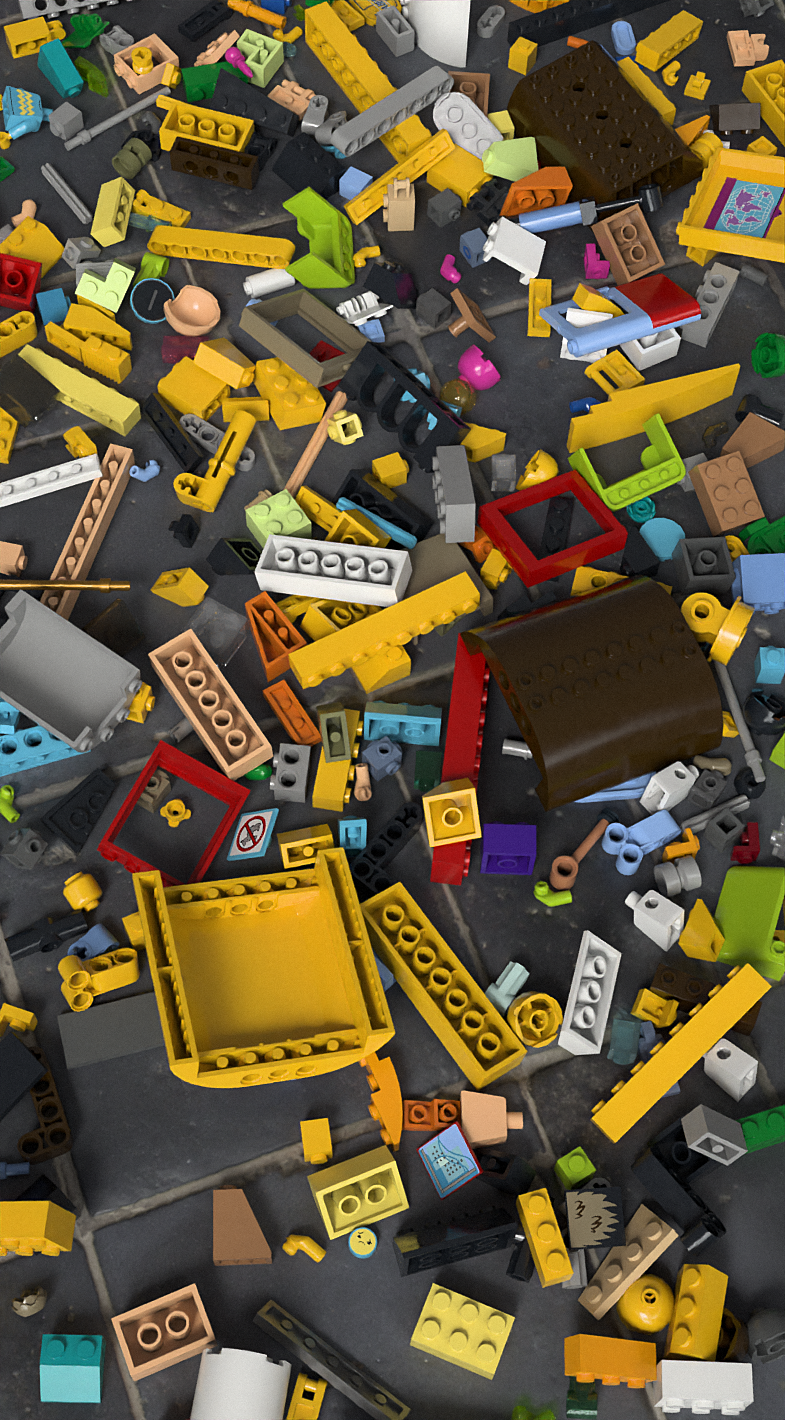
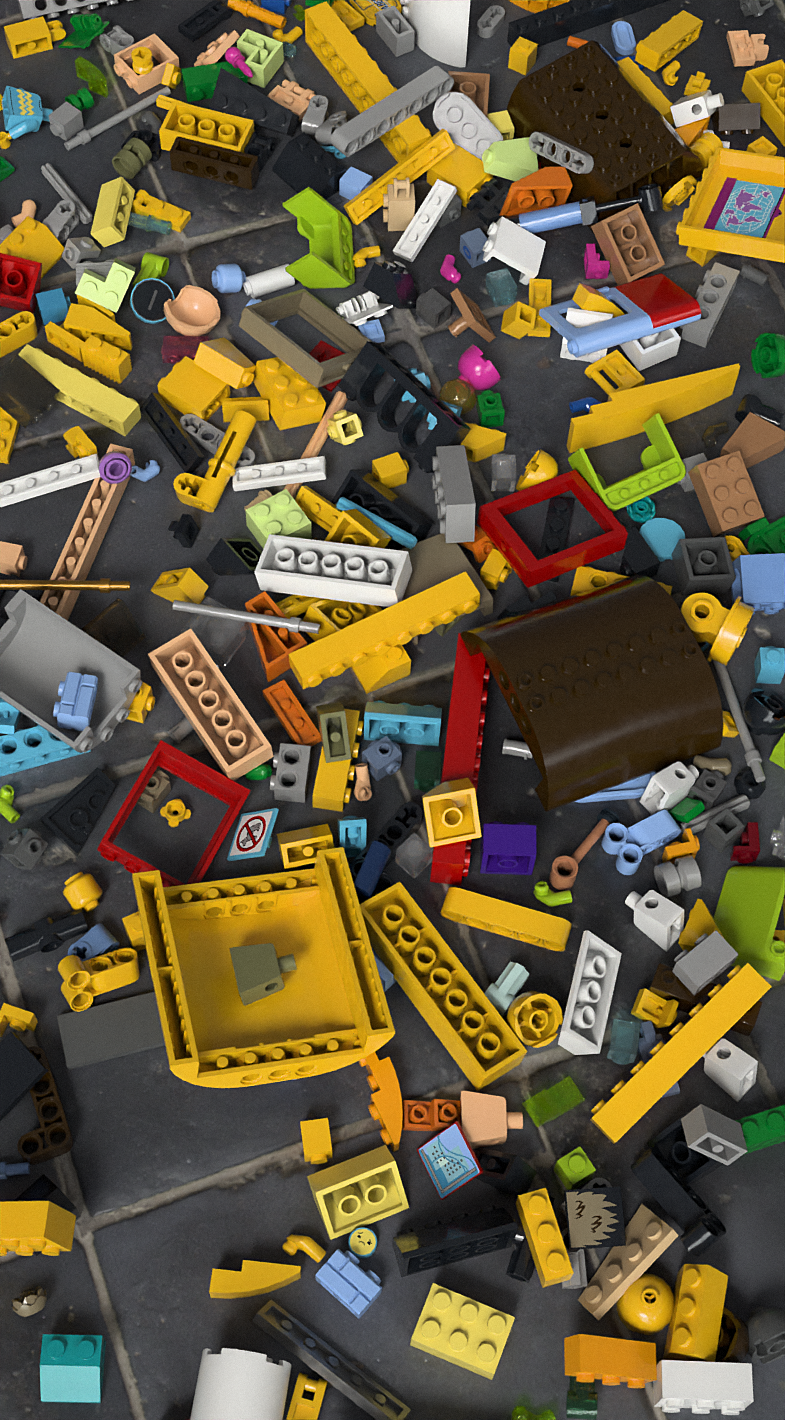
(59, 69): teal slope -> none
(61, 221): none -> light grey piece
(76, 702): none -> light blue brick
(81, 99): none -> green wheel
(115, 467): none -> medium lavender brick
(164, 1332): light nougat brick -> none
(221, 247): yellow beam -> none
(228, 278): none -> light blue head
(236, 1230): medium nougat slope -> none
(253, 1280): none -> yellow slope
(259, 970): none -> olive torso
(279, 473): none -> white tile
(293, 624): none -> light grey bar
(349, 1282): none -> light blue brick
(371, 870): none -> dark blue brick
(414, 855): none -> clear brick
(424, 220): none -> white tile
(490, 405): none -> green brick
(501, 287): none -> clear light blue brick
(506, 919): none -> yellow beam
(518, 320): none -> yellow brick
(553, 1102): none -> clear neon green slope
(560, 153): none -> light grey beam
(679, 192): none -> yellow tile
(687, 810): none -> green tile
(695, 107): none -> white torso
(704, 962): none -> light grey brick

